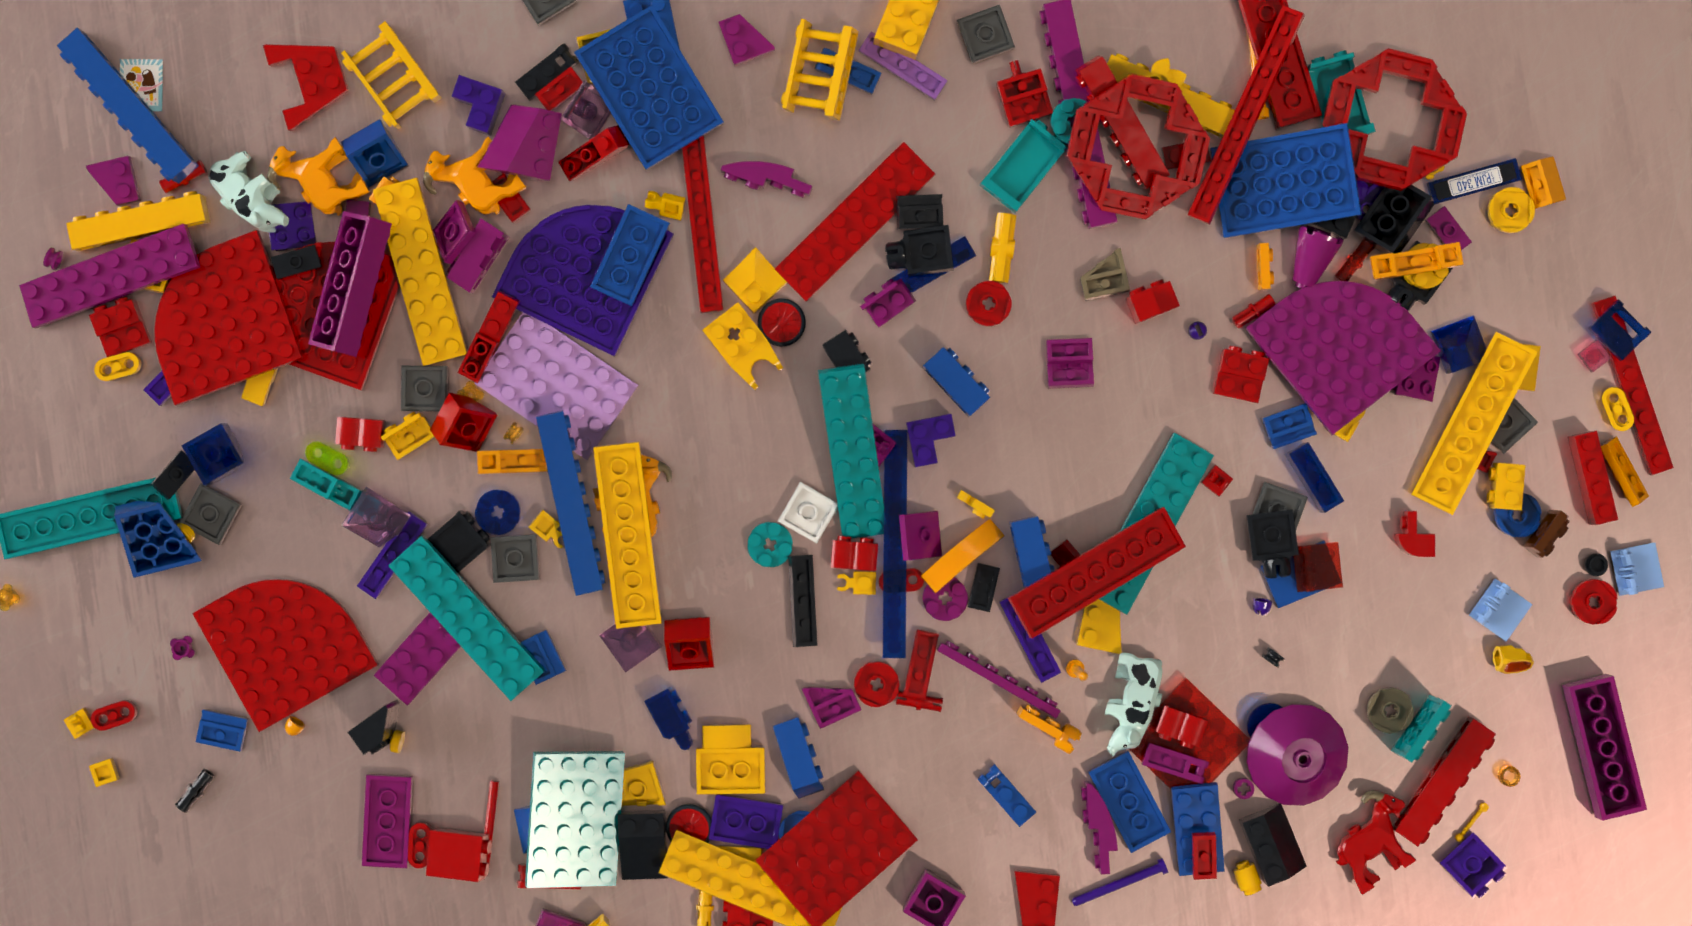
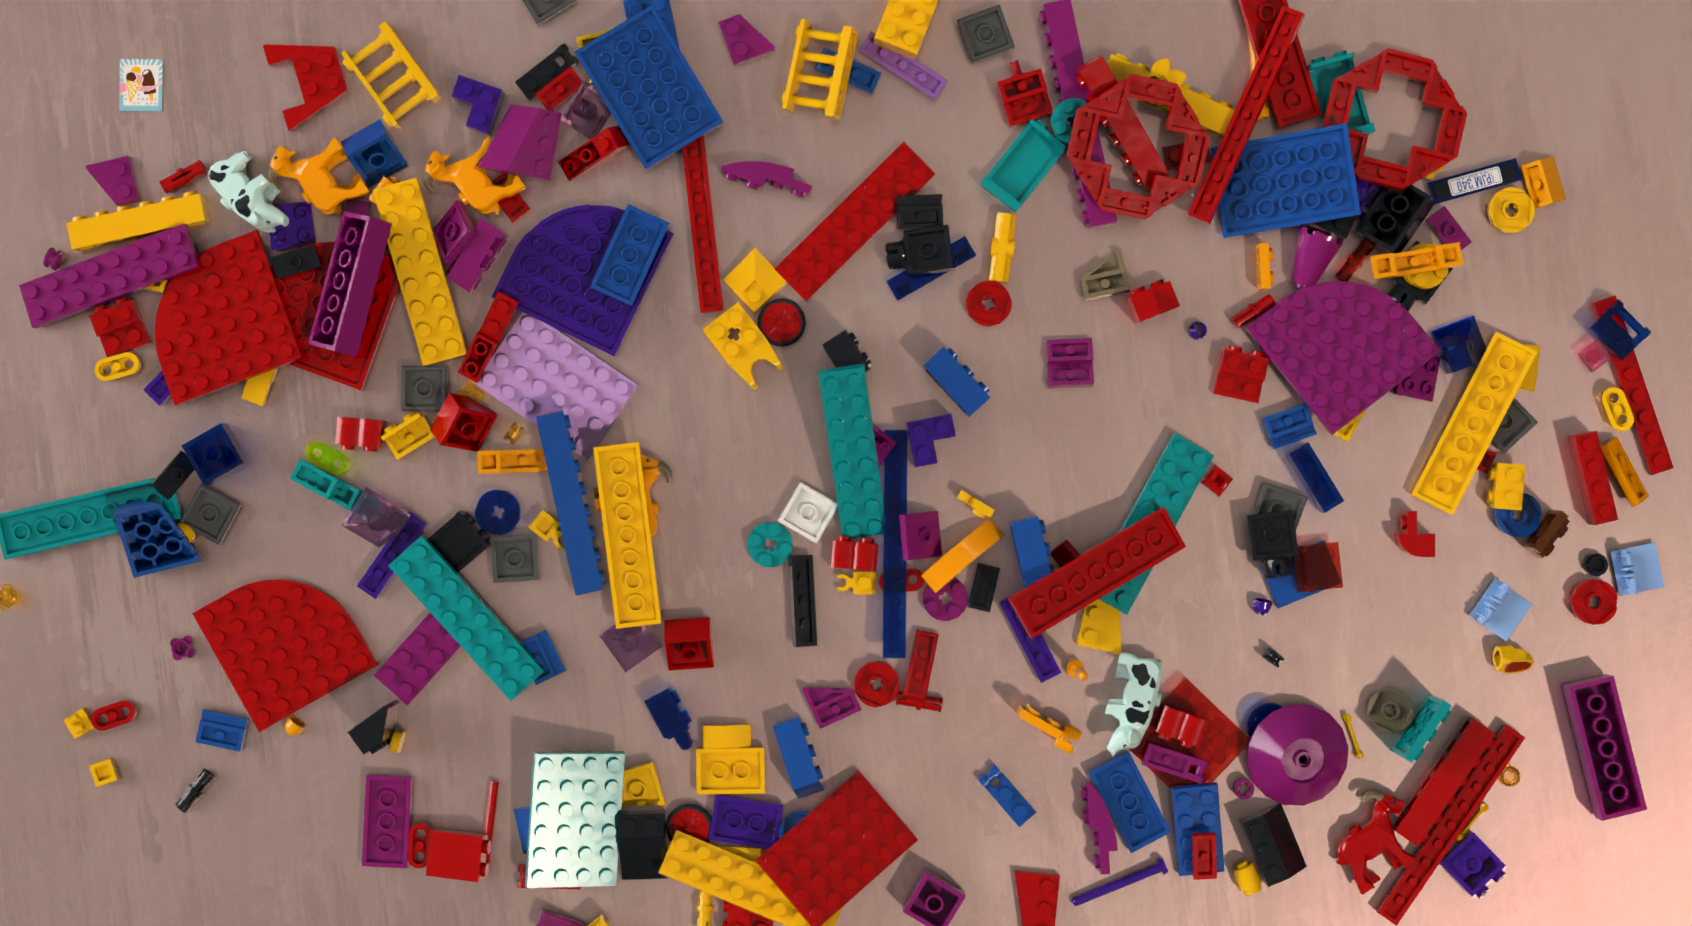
(127, 105): blue brick -> none
(669, 204): yellow plate -> none
(889, 302): magenta bracket -> none
(1007, 683): magenta plate -> none
(1347, 719): none -> yellow hinge
(1451, 825): none -> red plate

